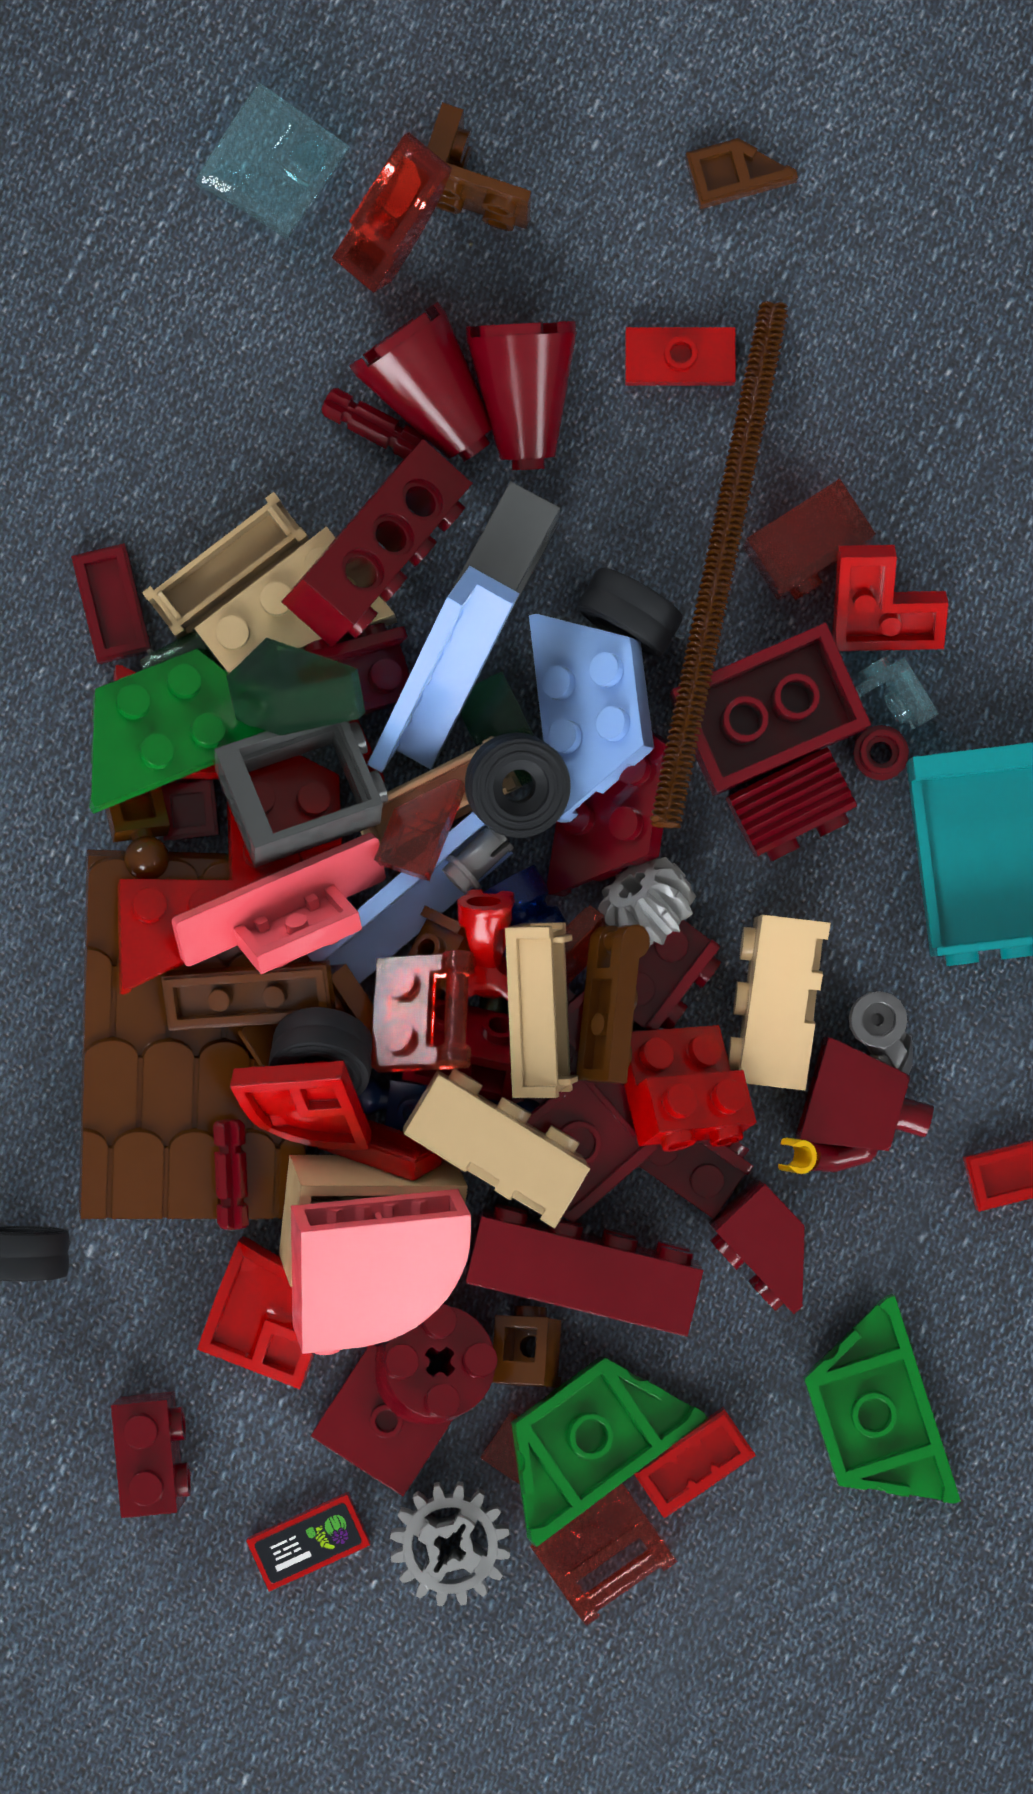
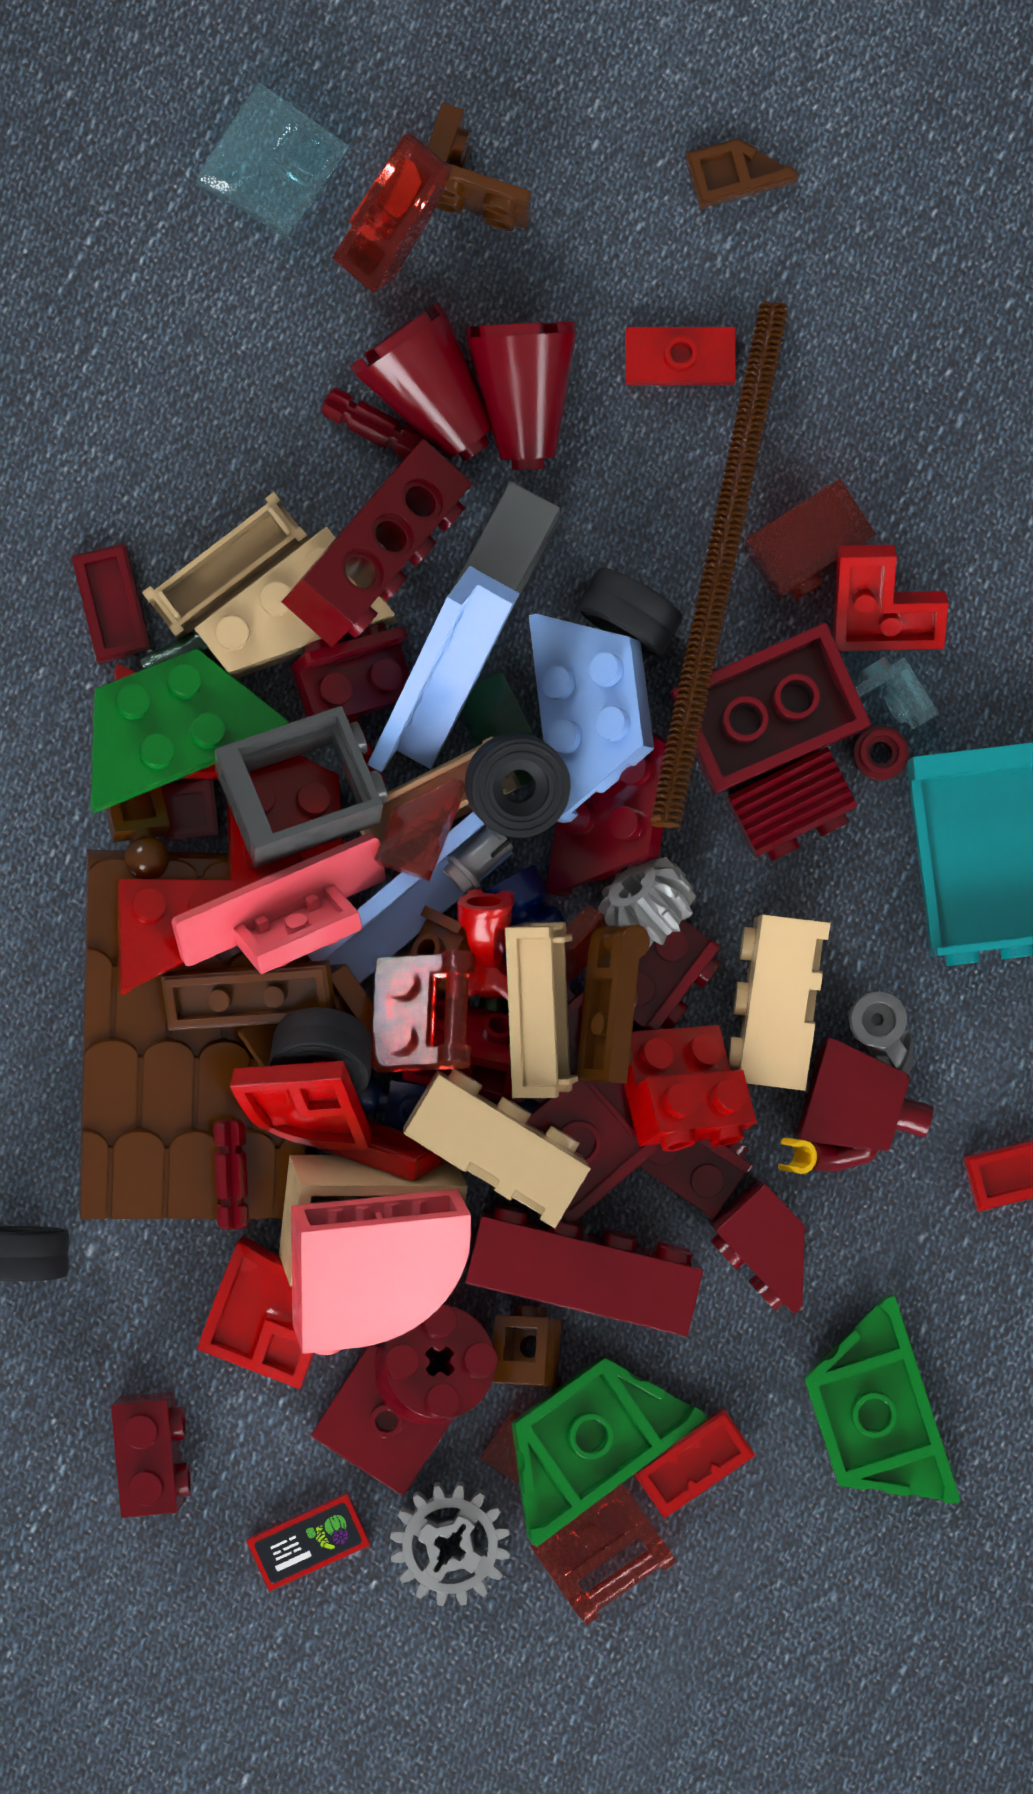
(293, 690): clear green slope -> none

